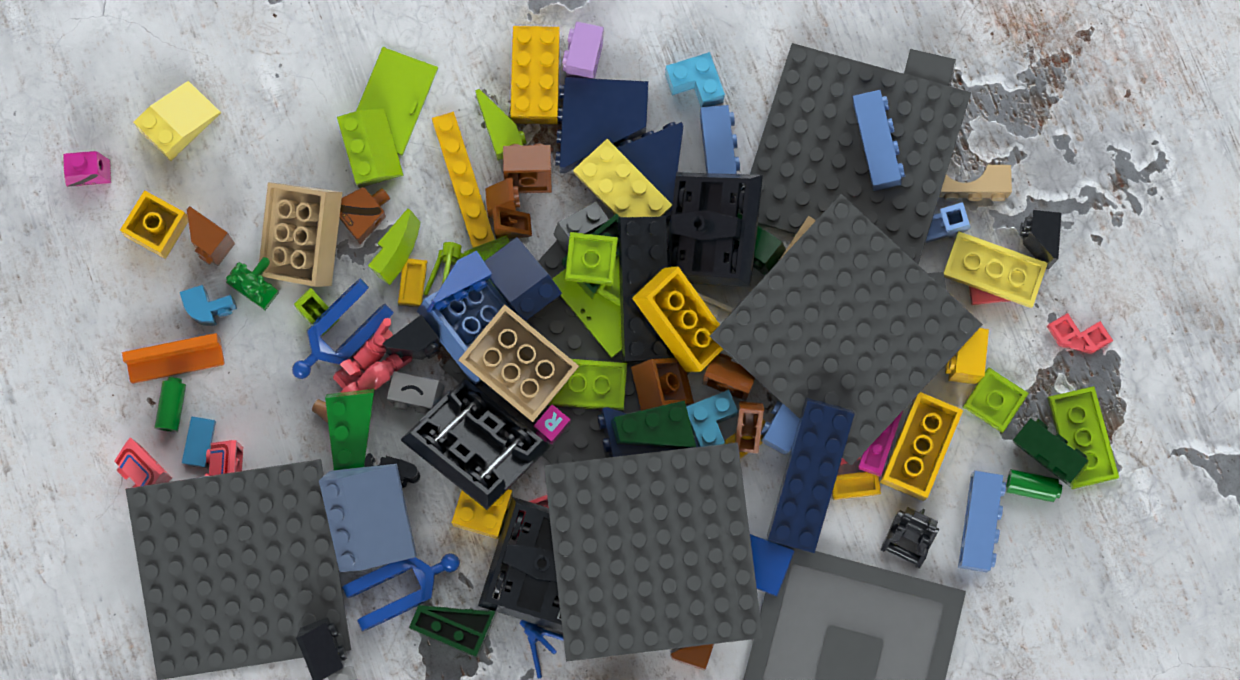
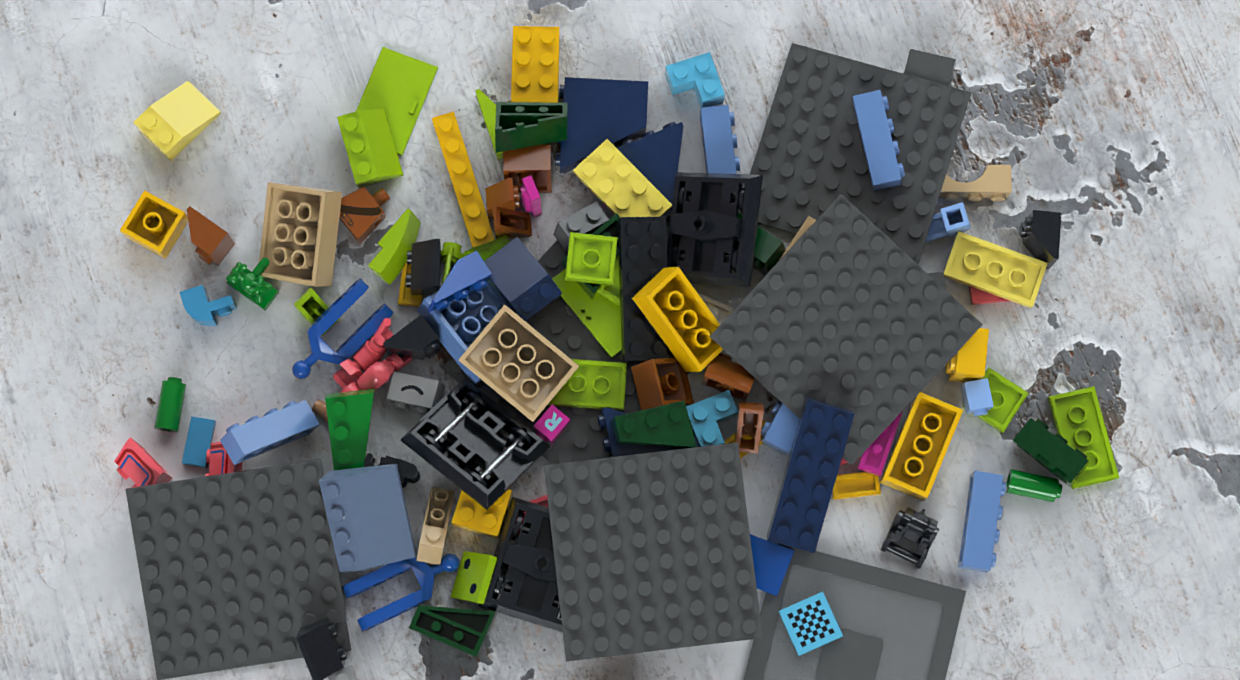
(84, 169): dark pink torso -> none
(174, 358): orange panel -> none
(269, 431): none -> medium blue brick
(425, 267): none -> black slope
(435, 526): none -> tan slope
(473, 577): none -> lime tile
(529, 124): none -> dark green wedge
(530, 197): none -> dark pink plate
(536, 634): blue plant -> none
(584, 51): lavender brick -> none
(693, 656): dark orange slope -> none
(810, 623): none -> medium azure tile
(977, 397): none -> light blue brick
(1069, 336): coral tile -> none

